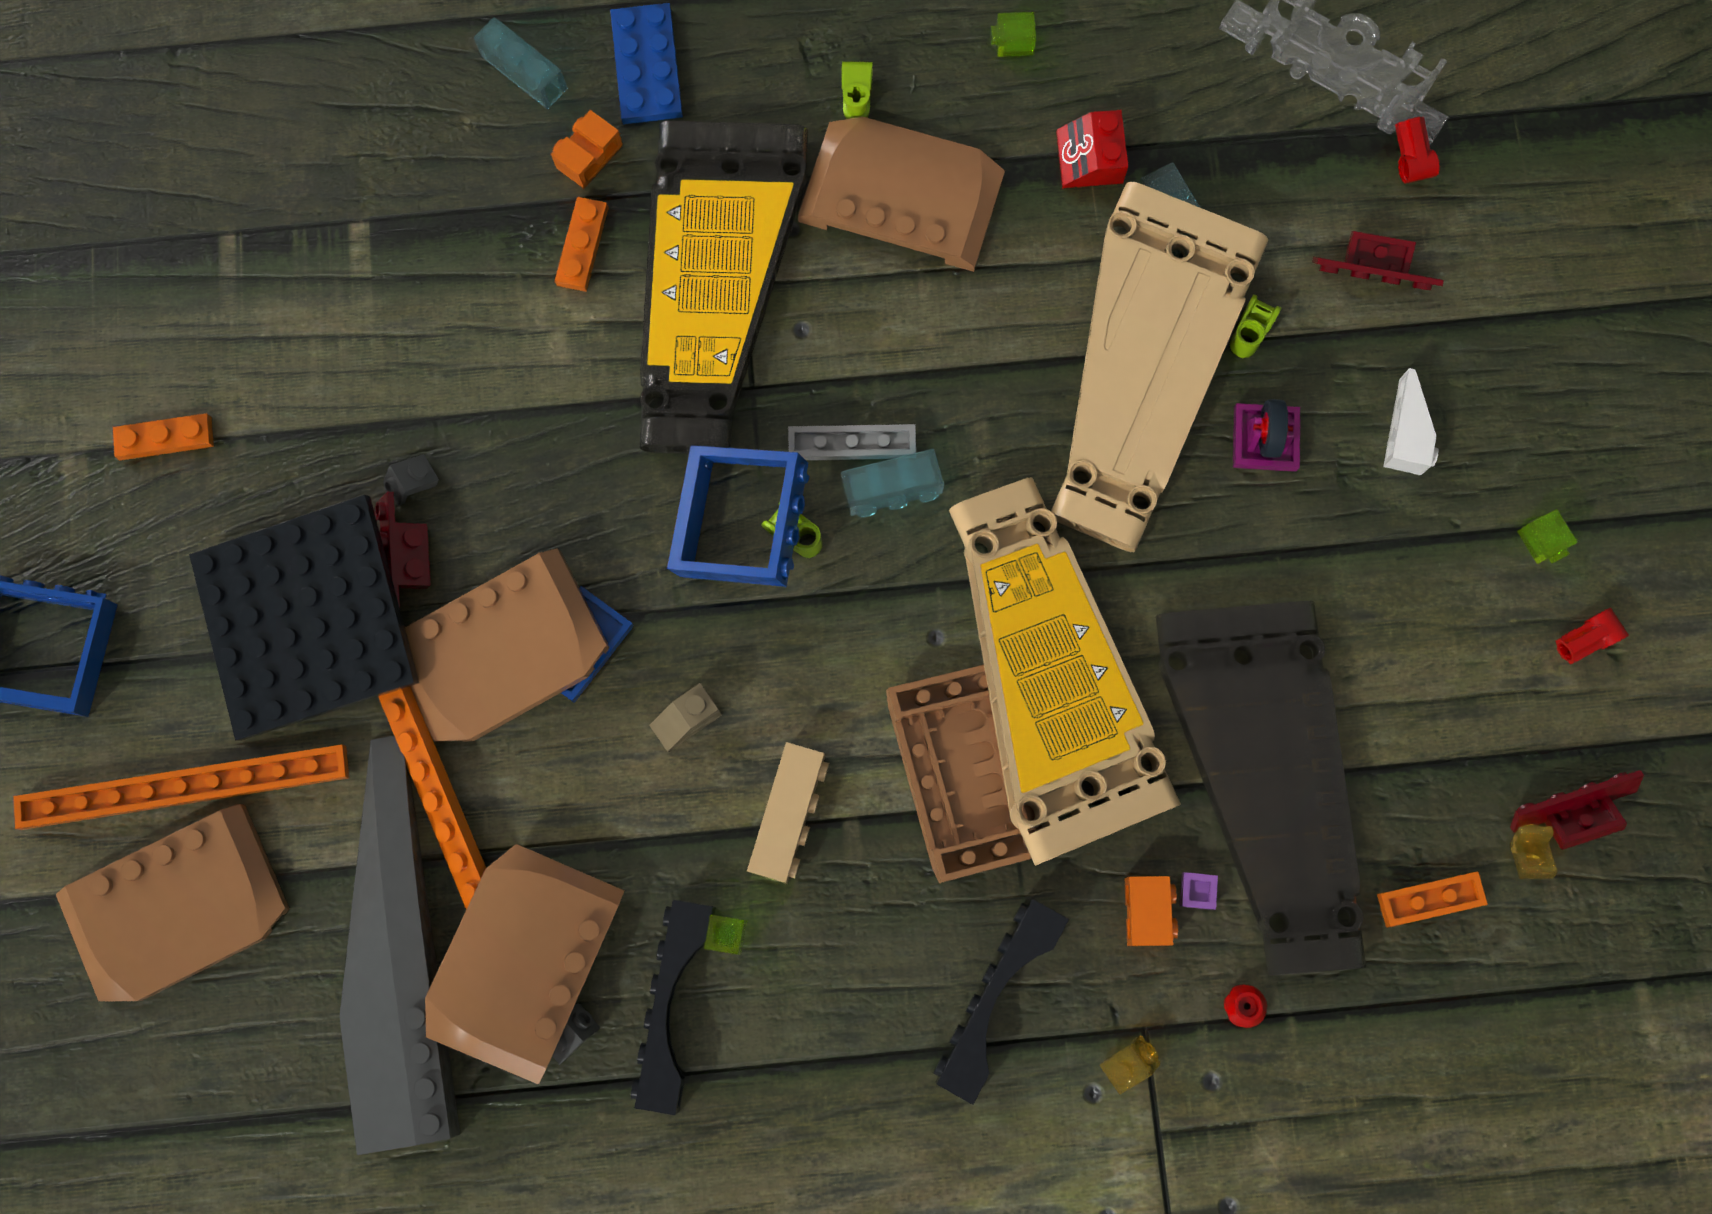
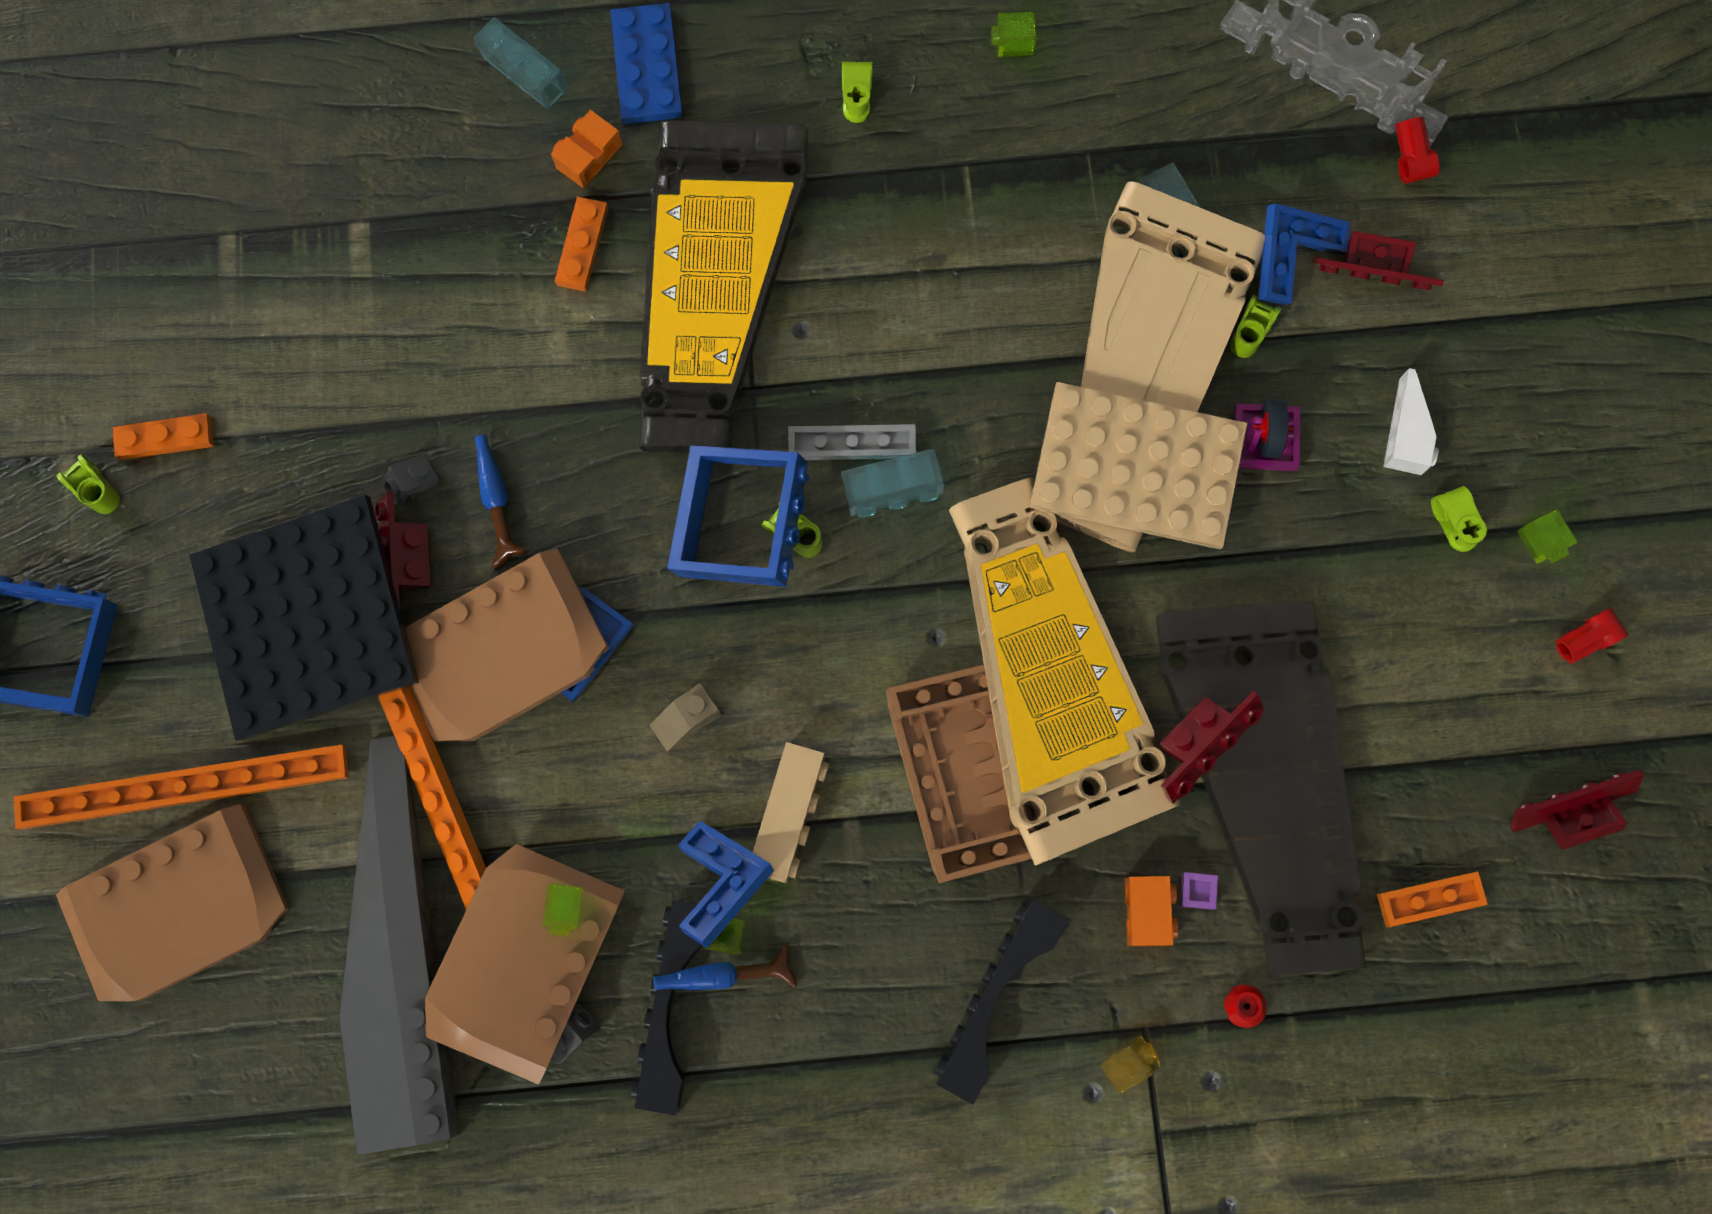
(87, 482): none -> lime piece
(494, 499): none -> blue piece
(562, 909): none -> clear neon green brick
(724, 974): none -> blue piece
(740, 878): none -> blue plate
(903, 189): medium nougat slope -> none
(1093, 150): red slope -> none
(1138, 465): none -> tan plate
(1203, 739): none -> dark red bracket
(1283, 232): none -> blue plate
(1457, 515): none -> lime piece
(1533, 852): clear yellow bracket -> none

